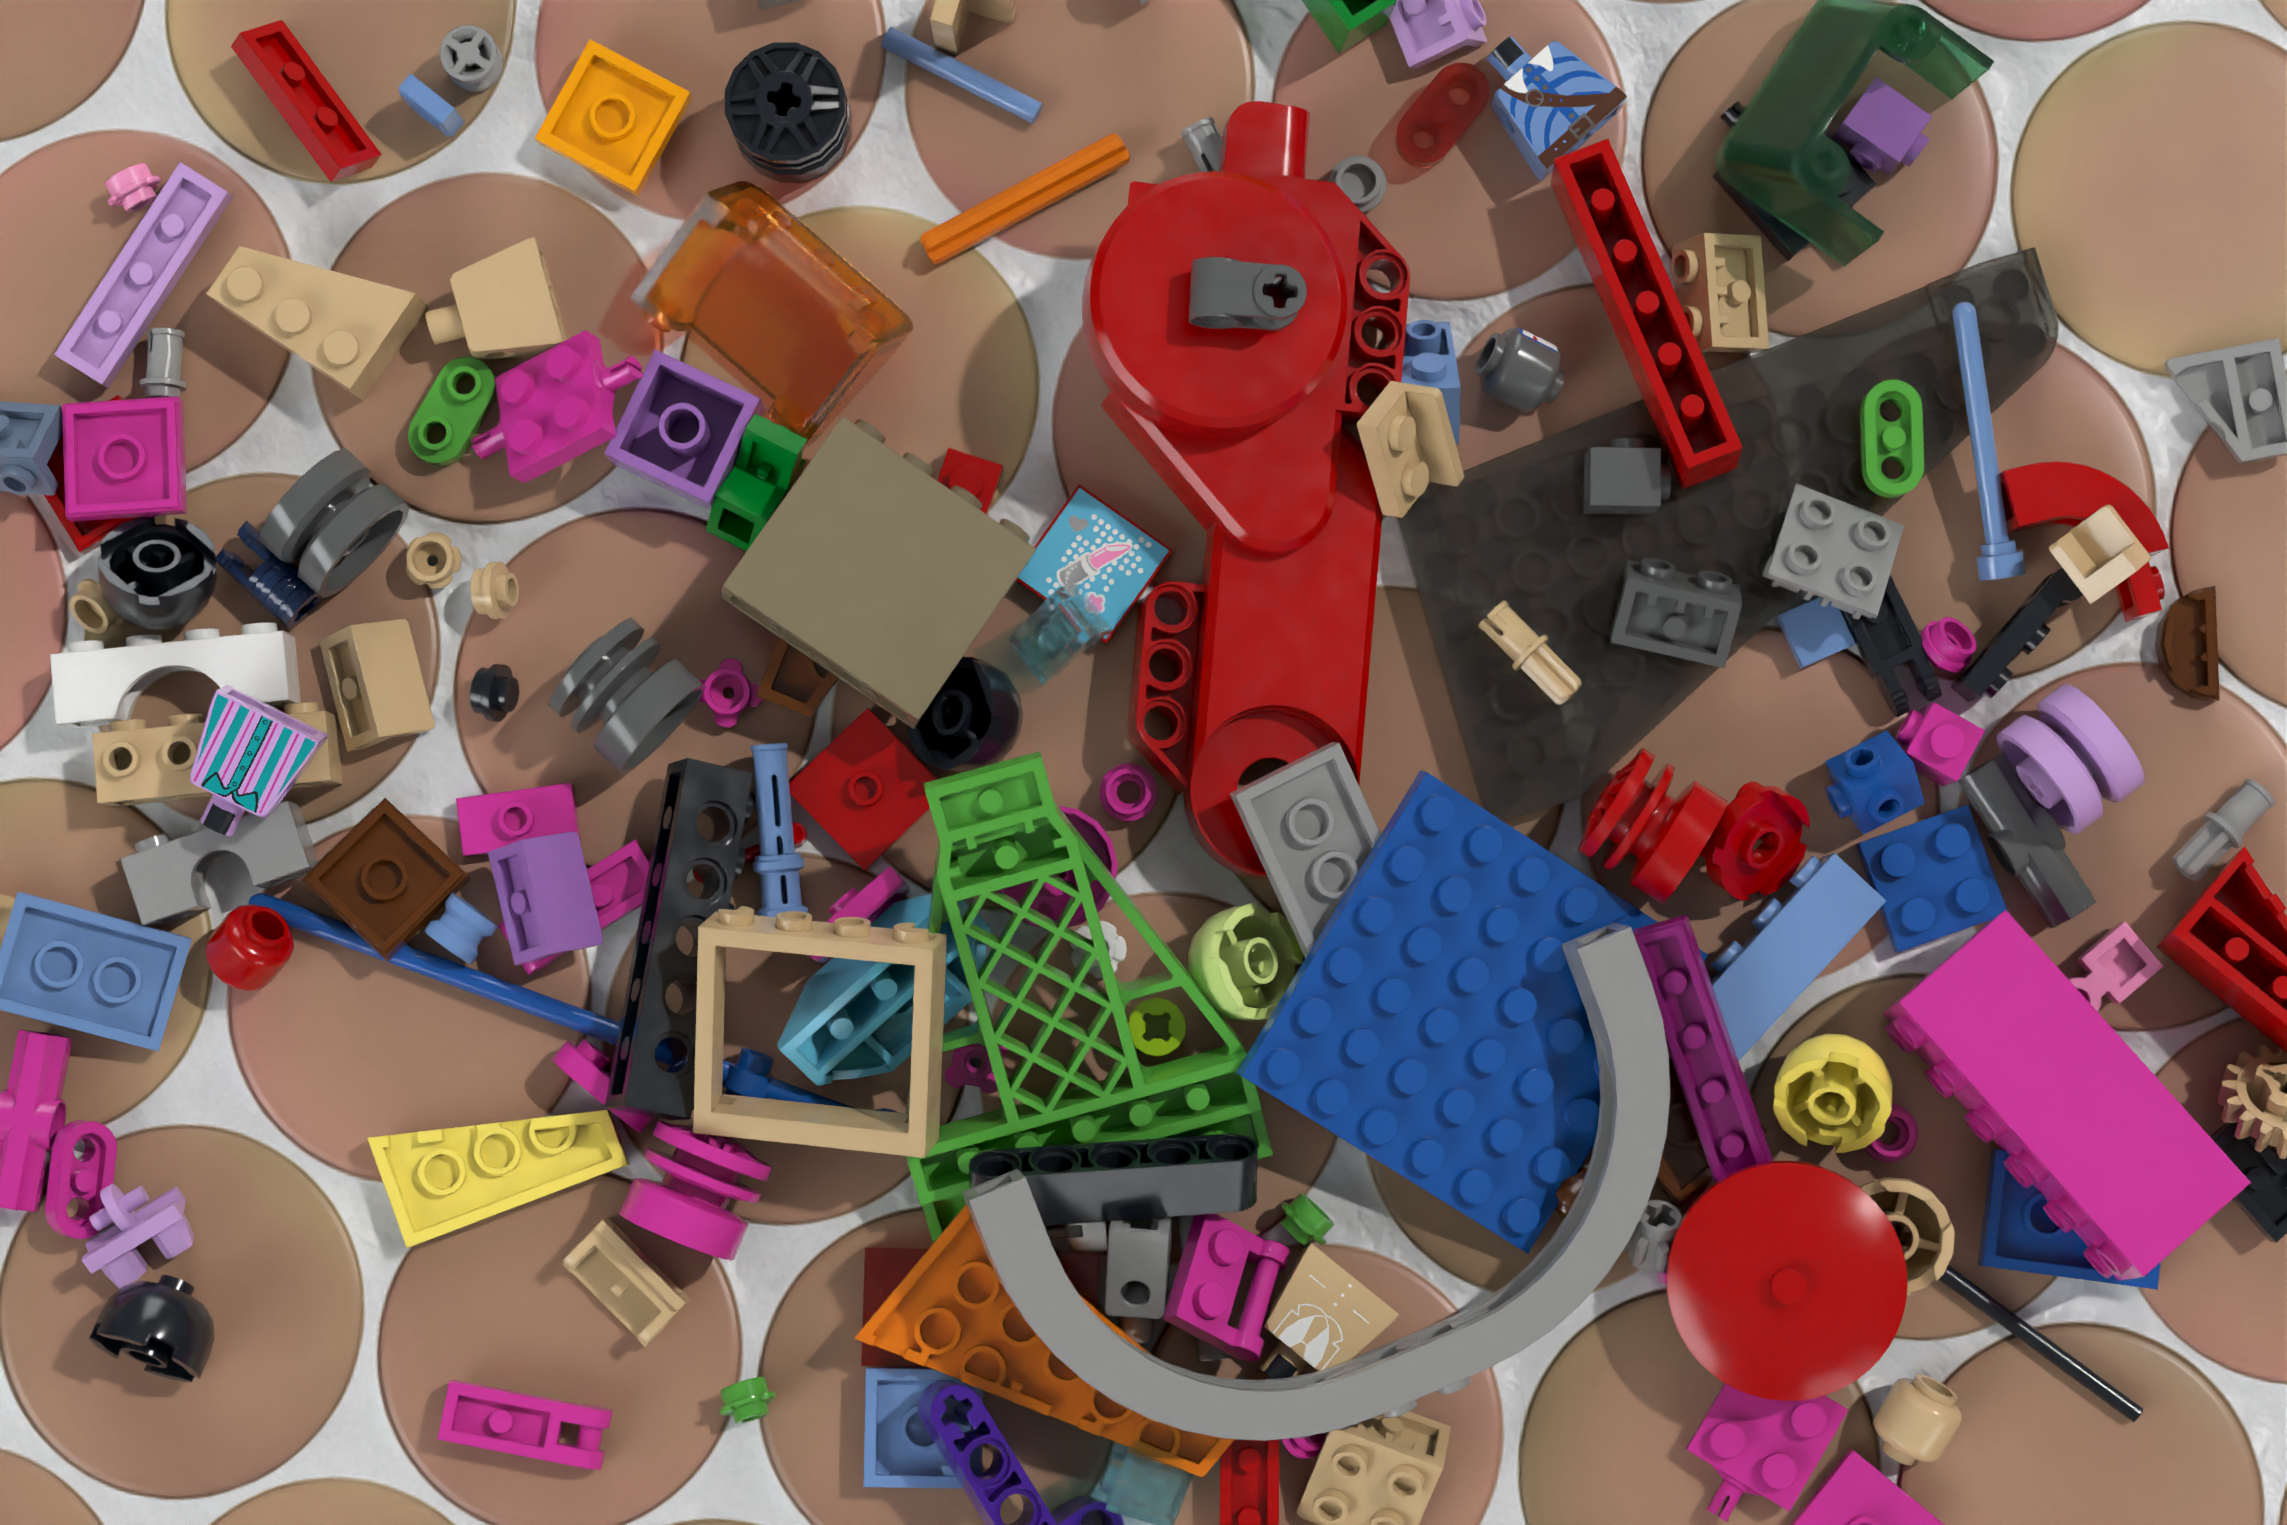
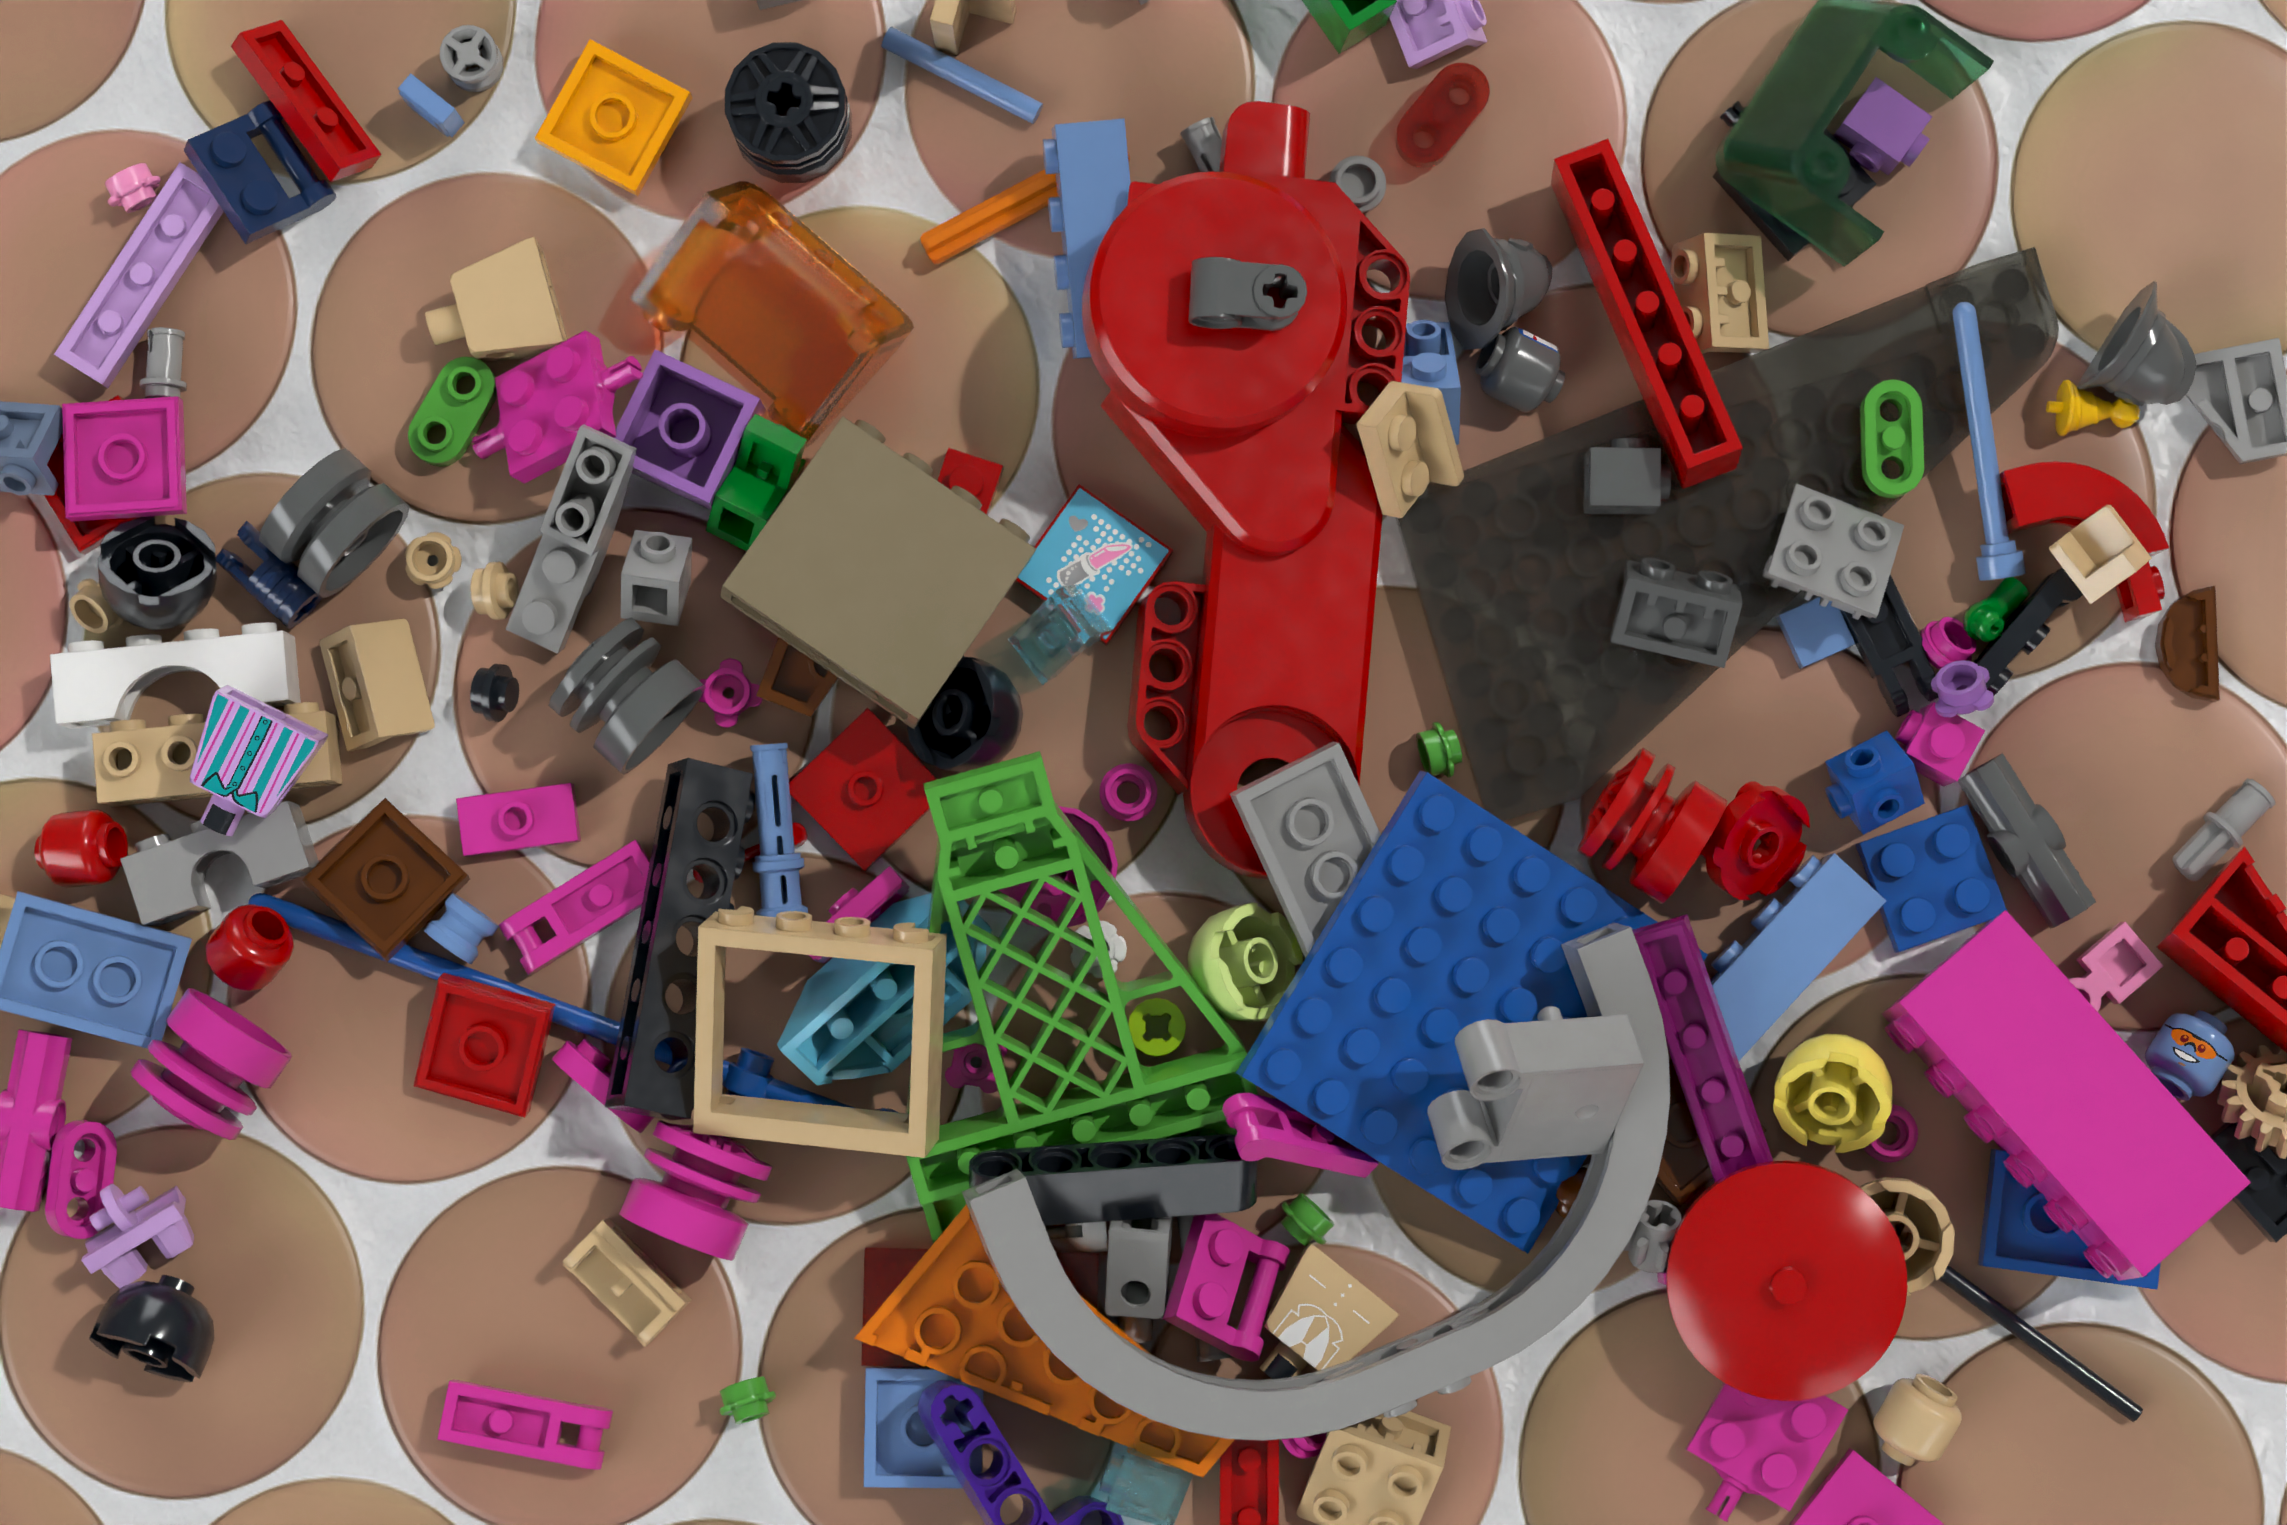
(81, 848): none -> red head
(210, 1064): none -> dark pink wheel
(245, 182): none -> dark blue plate
(320, 315): tan wedge -> none
(478, 1171): light yellow wing -> none
(484, 1045): none -> red plate
(545, 897): medium lavender panel -> none
(573, 538): none -> light grey slope
(656, 577): none -> light grey brick
(1091, 193): none -> medium blue brick
(1280, 1132): none -> dark pink plate
(1439, 750): none -> bright green plate
(1492, 286): none -> dark grey piece
(1530, 653): tan axle -> none
(1536, 1089): none -> light grey piece
(1550, 101): torso -> none
(1961, 689): none -> medium lavender plate
(1987, 617): none -> green arm
(2071, 758): lavender wheel -> none
(2082, 408): none -> yellow piece
(2143, 356): none -> dark grey piece
(2190, 1054): none -> medium blue head

